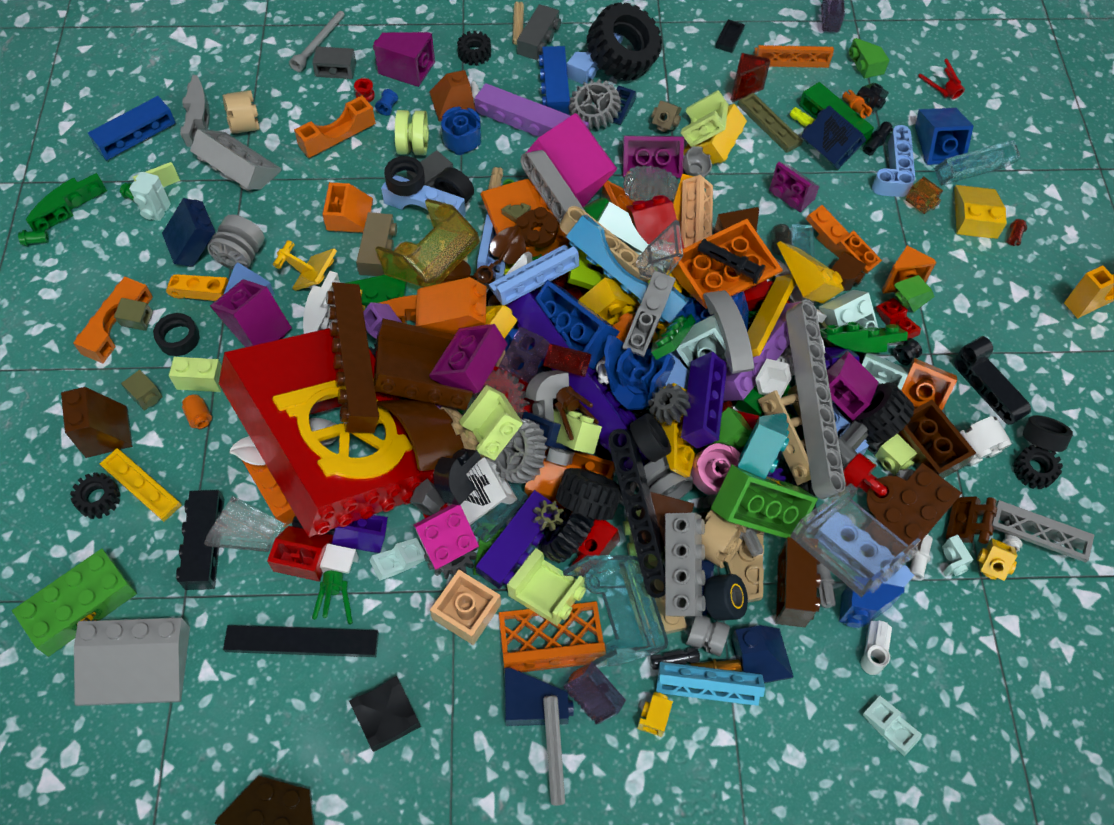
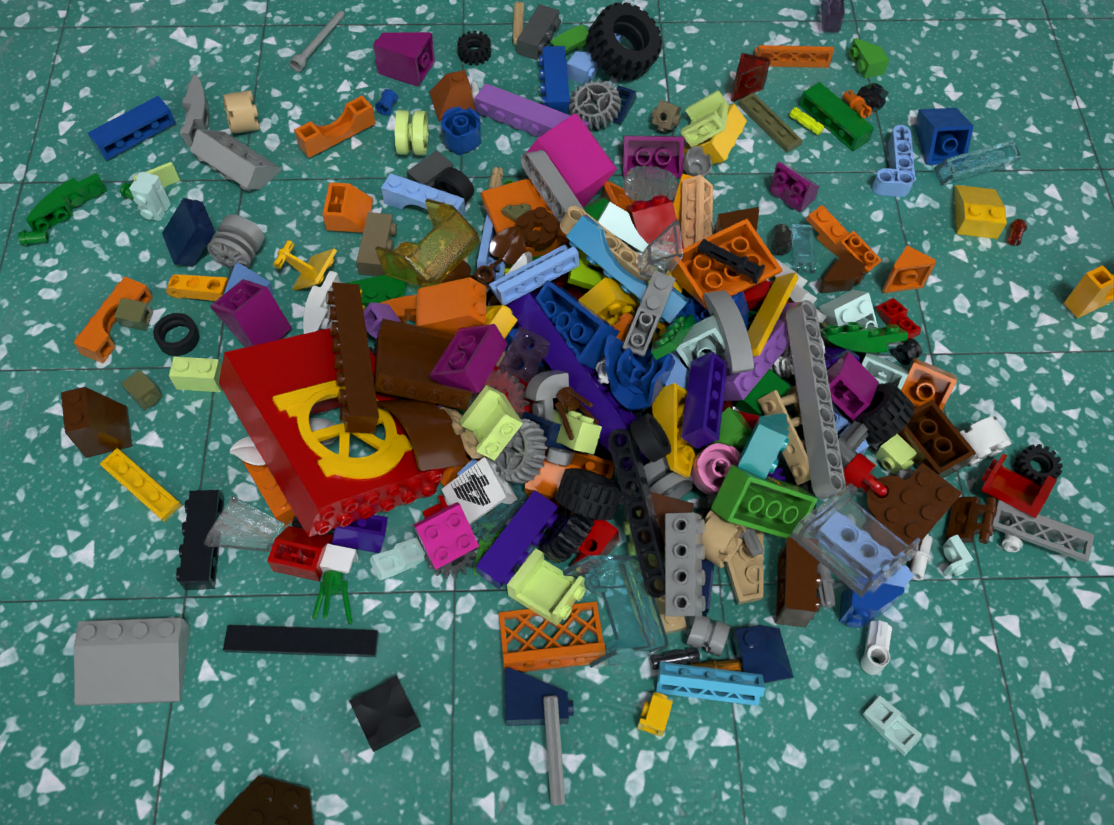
(81, 594): bright green brick -> none
(100, 506): black tyre -> none
(196, 411): orange brick -> none
(334, 62): dark grey brick -> none
(364, 87): red wheel -> none
(404, 163): black tyre -> none
(427, 498): dark grey piece -> none
(452, 478): black brick -> none
(465, 607): light nougat brick -> none
(549, 509): olive gear -> none
(567, 360): clear red plate -> none
(572, 38): none -> bright green slope
(594, 693): clear purple brick -> none
(669, 404): dark grey gear -> none
(726, 597): black wheel -> none
(730, 36): black tile -> none
(773, 376): white panel -> none
(811, 276): yellow slope -> none
(833, 137): dark blue panel -> none
(878, 138): black pin -> none
(913, 293): bright green slope -> none
(924, 195): clear orange brick -> none
(953, 86): red plant -> none
(989, 382): black beam -> none
(997, 560): yellow brick -> none
(1016, 489): none -> red panel
(1047, 433): black tyre -> none

